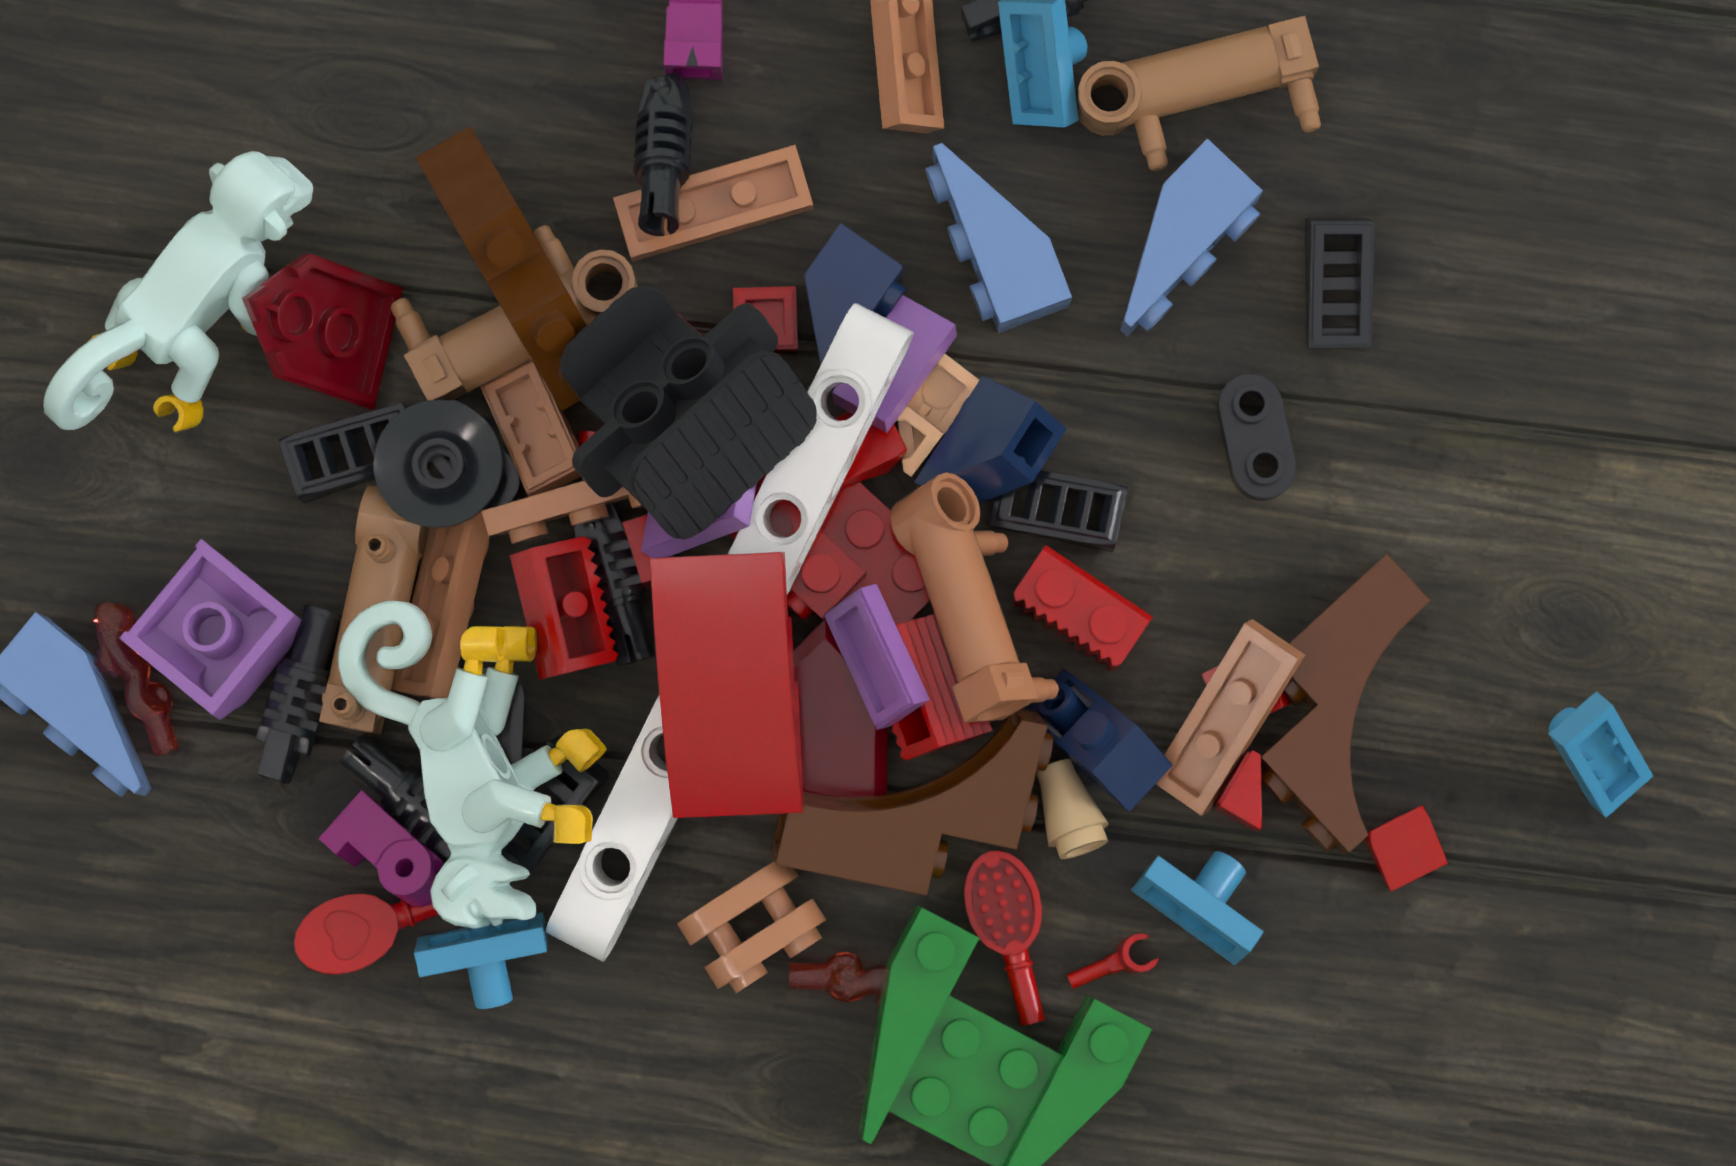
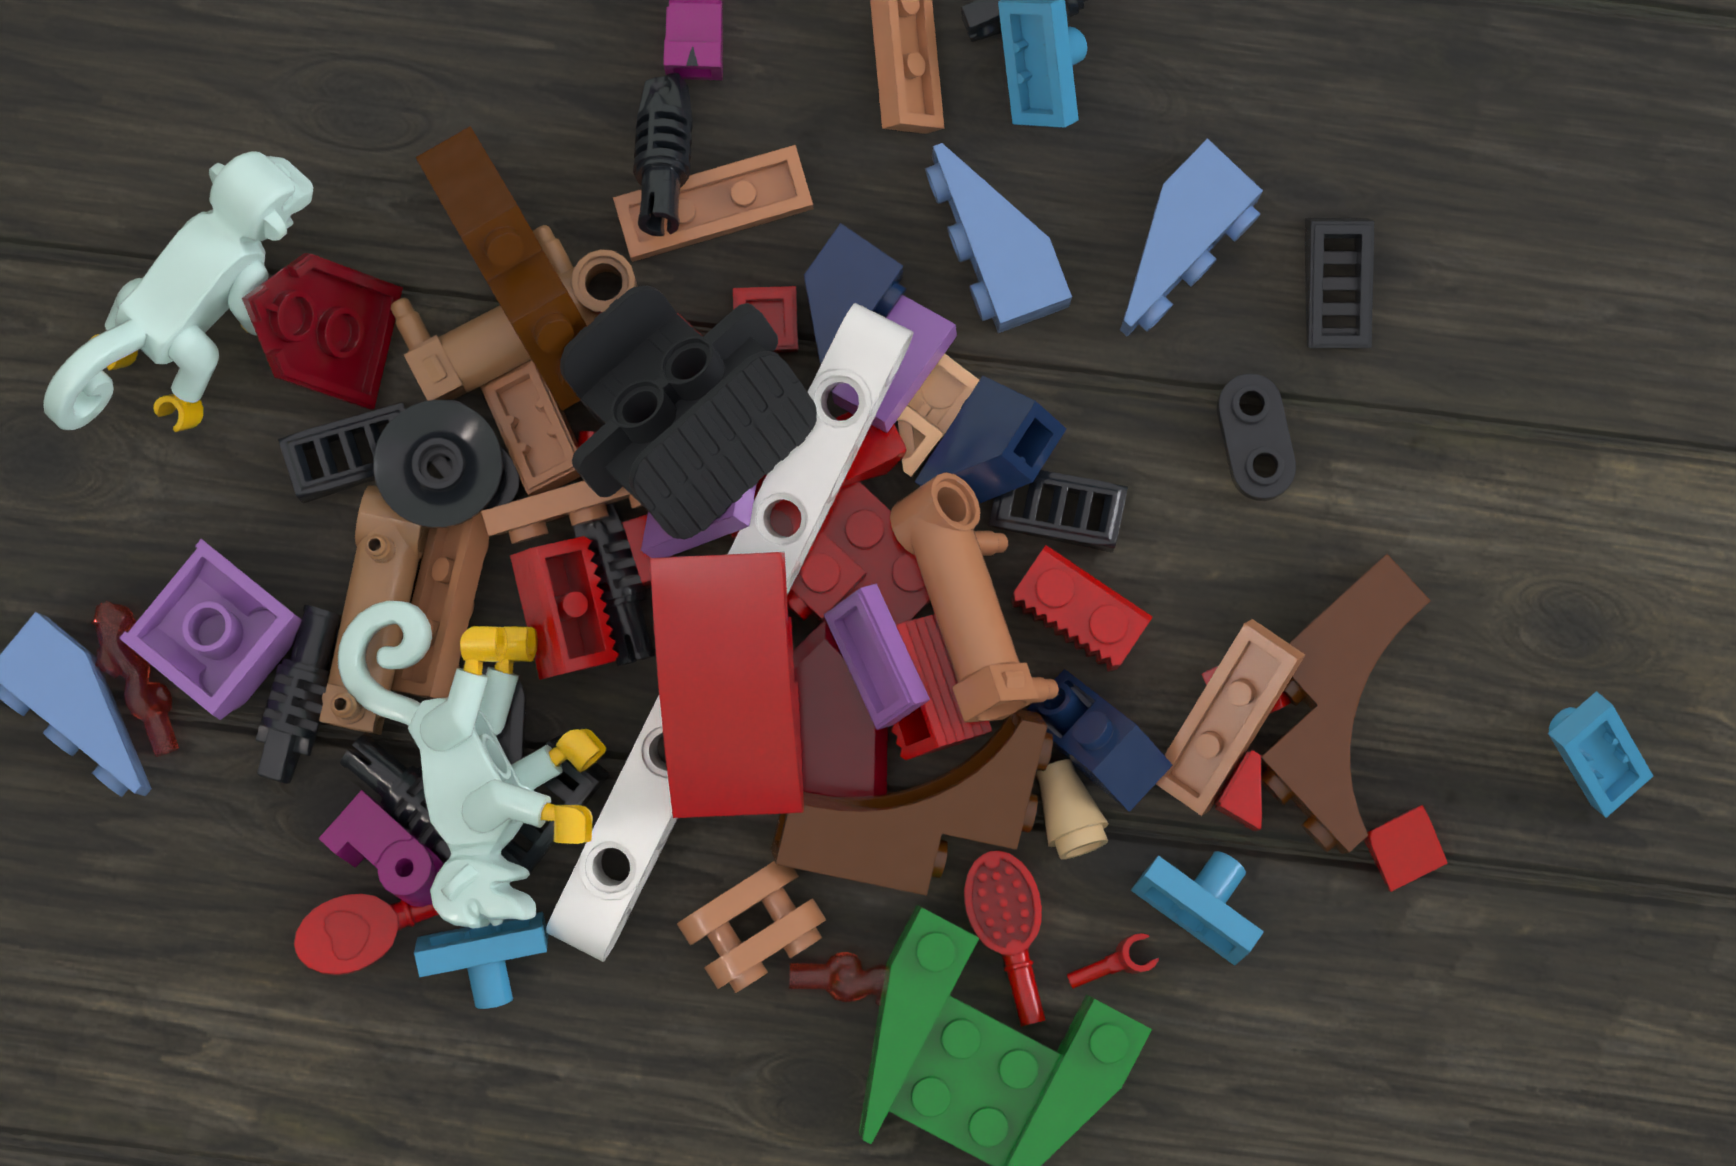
(1200, 77): medium nougat piece -> none

